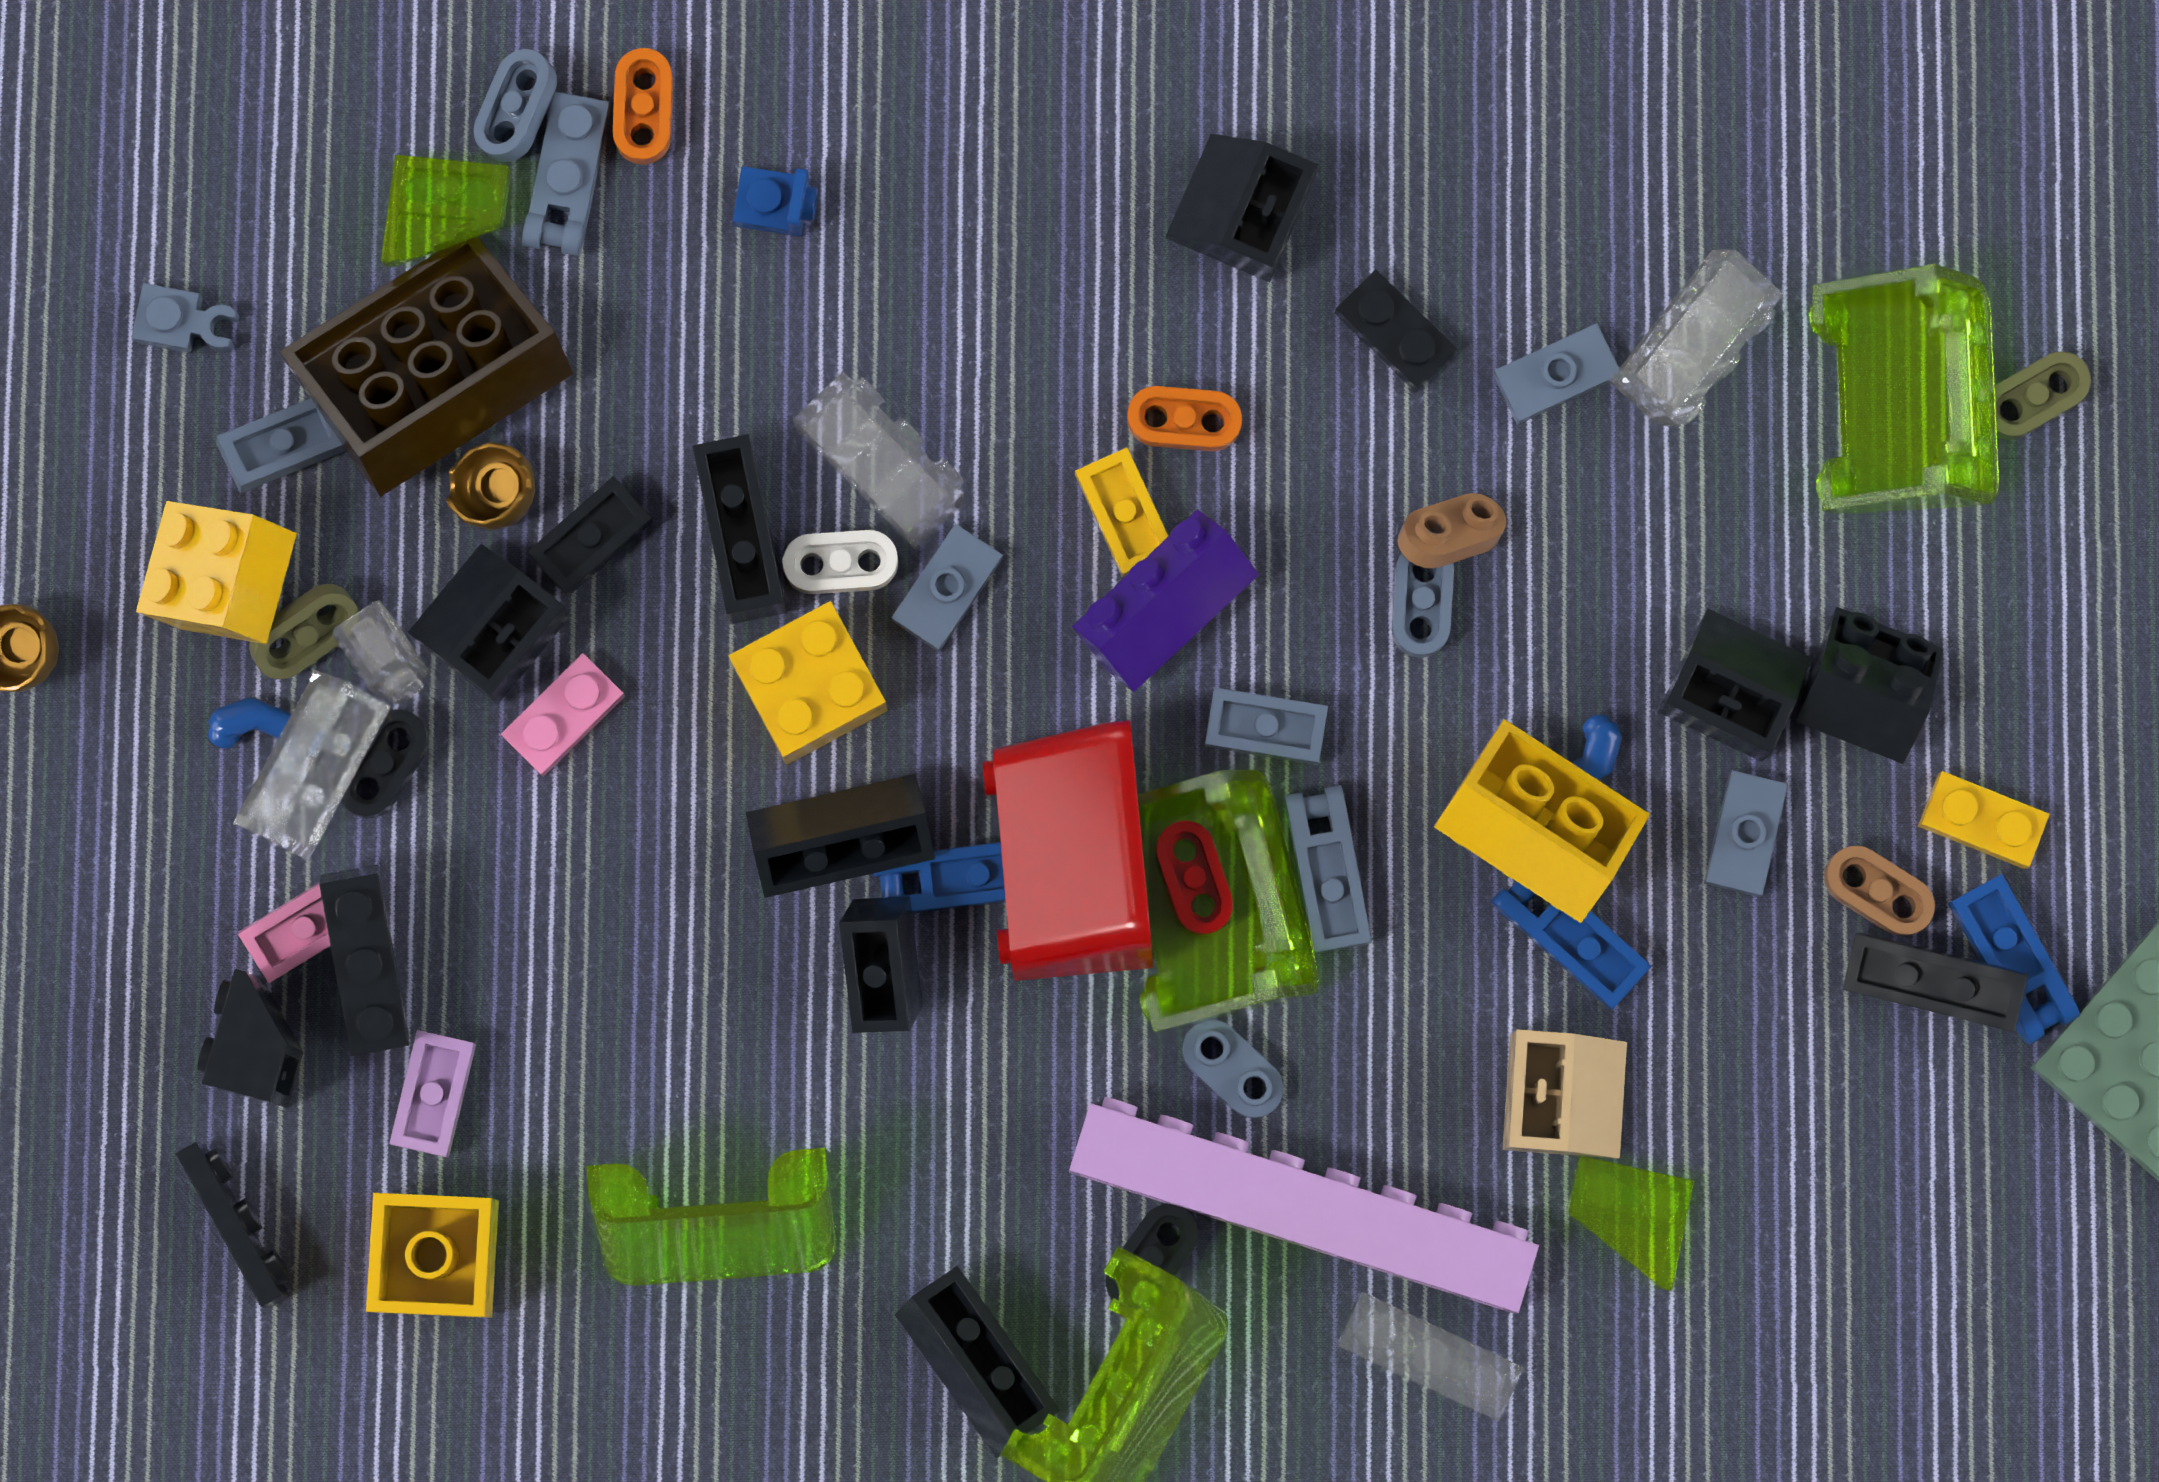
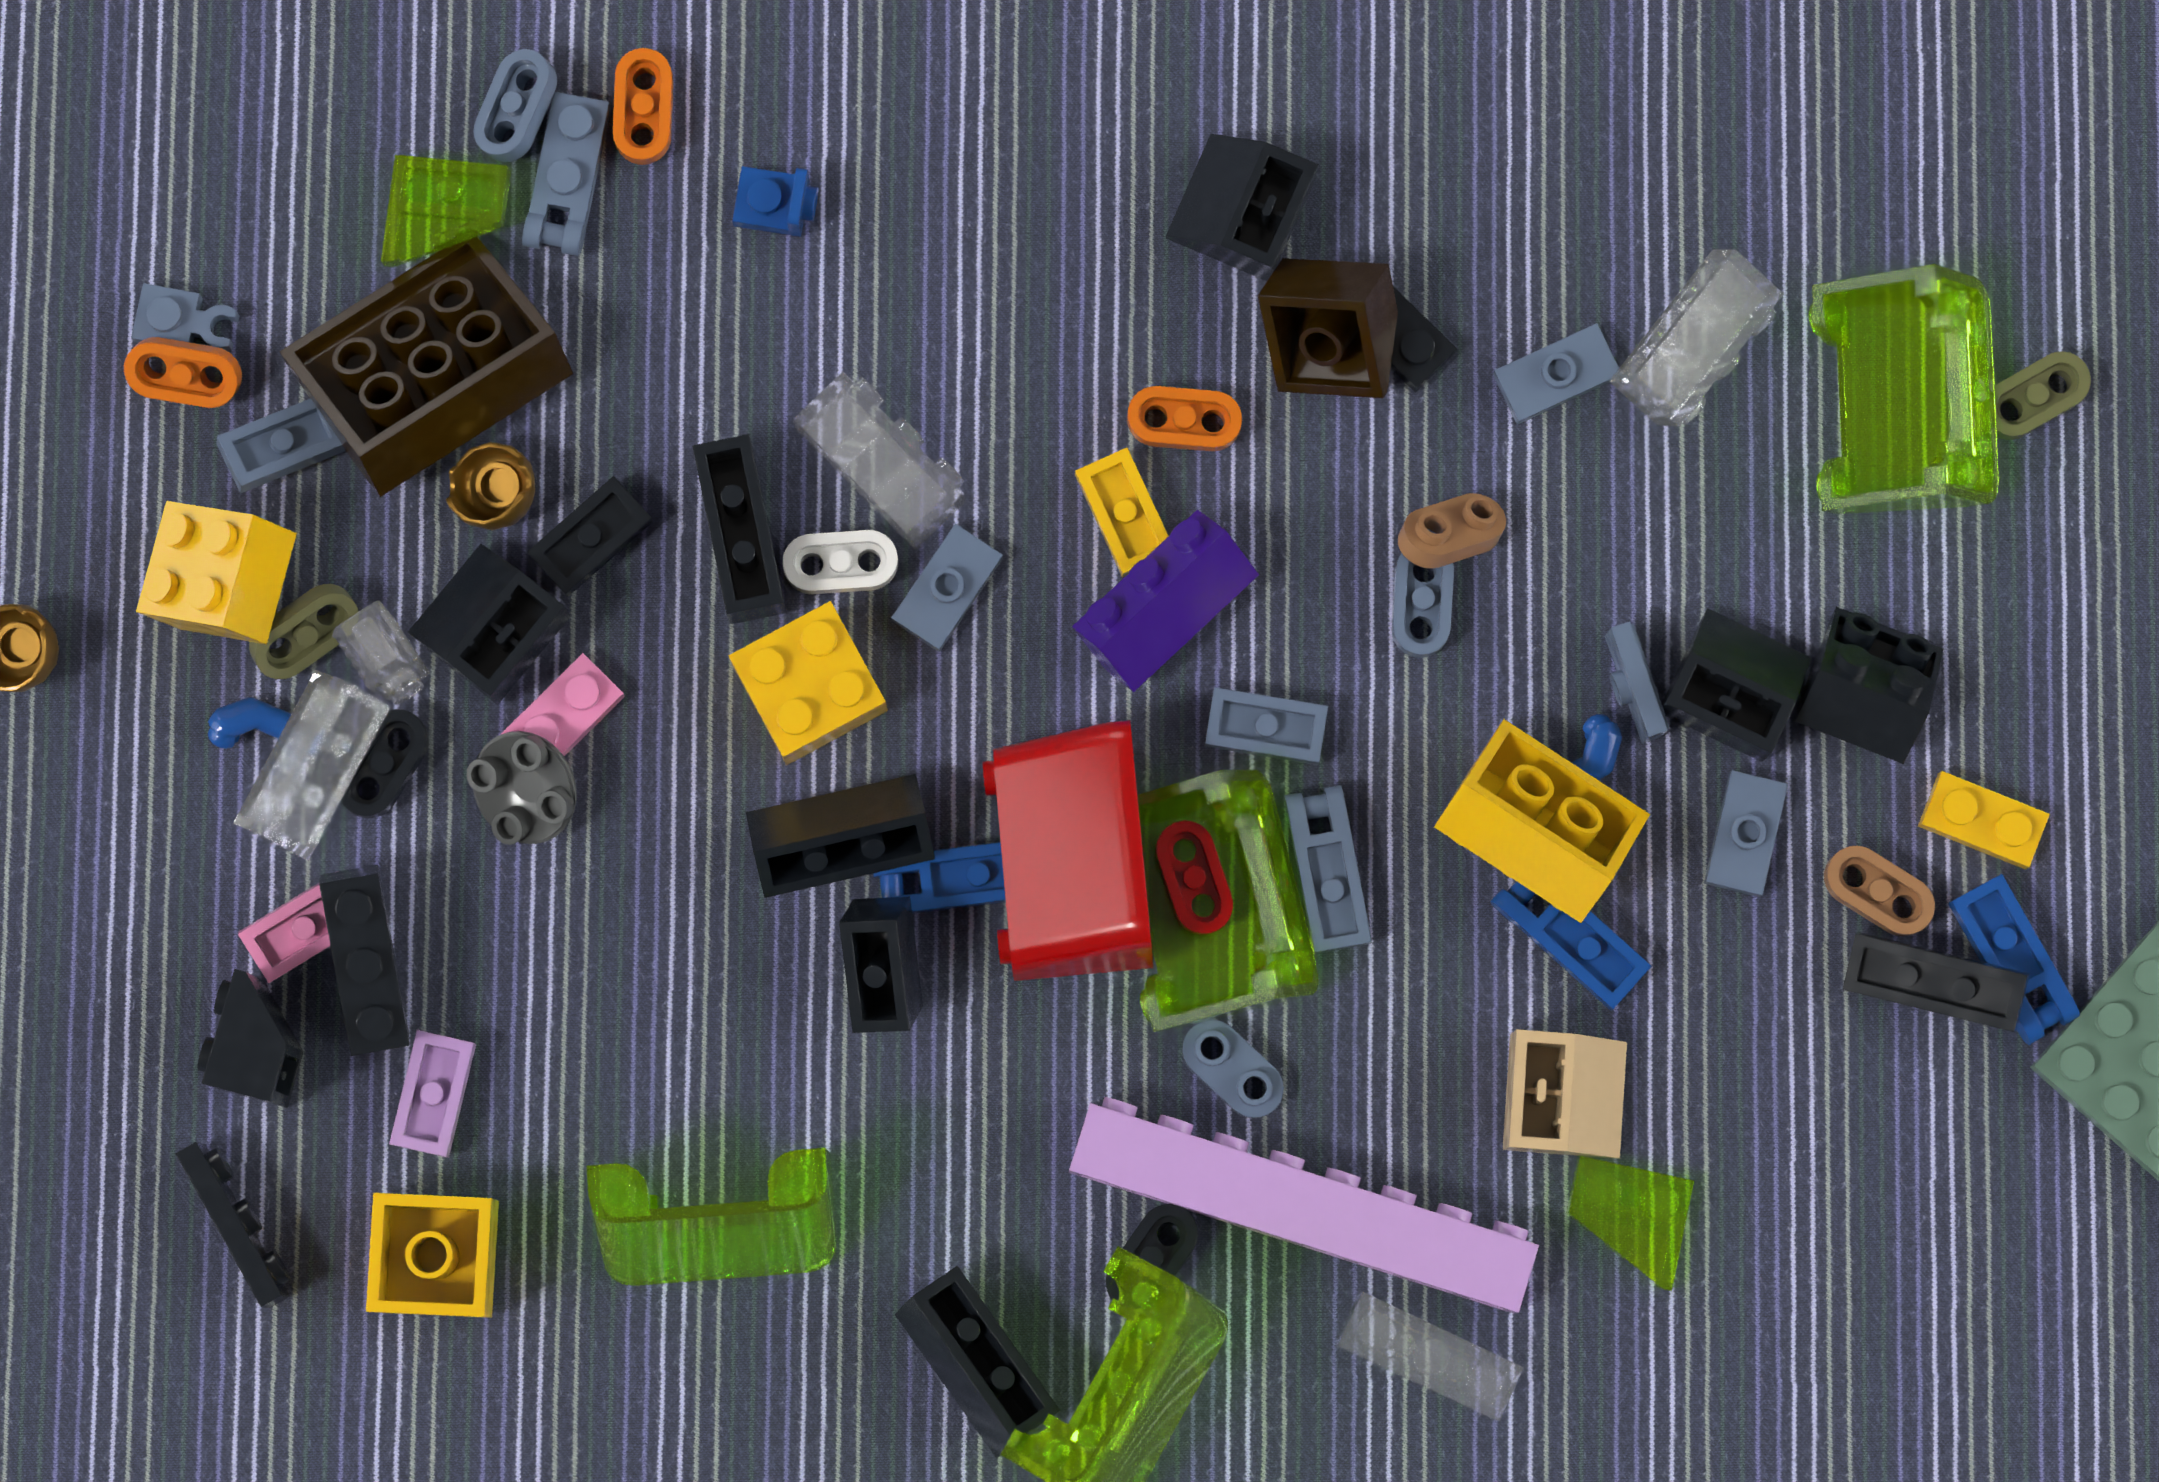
(185, 372): none -> orange plate
(523, 788): none -> dark grey dish
(1330, 326): none -> dark brown slope
(1634, 683): none -> sand blue plate

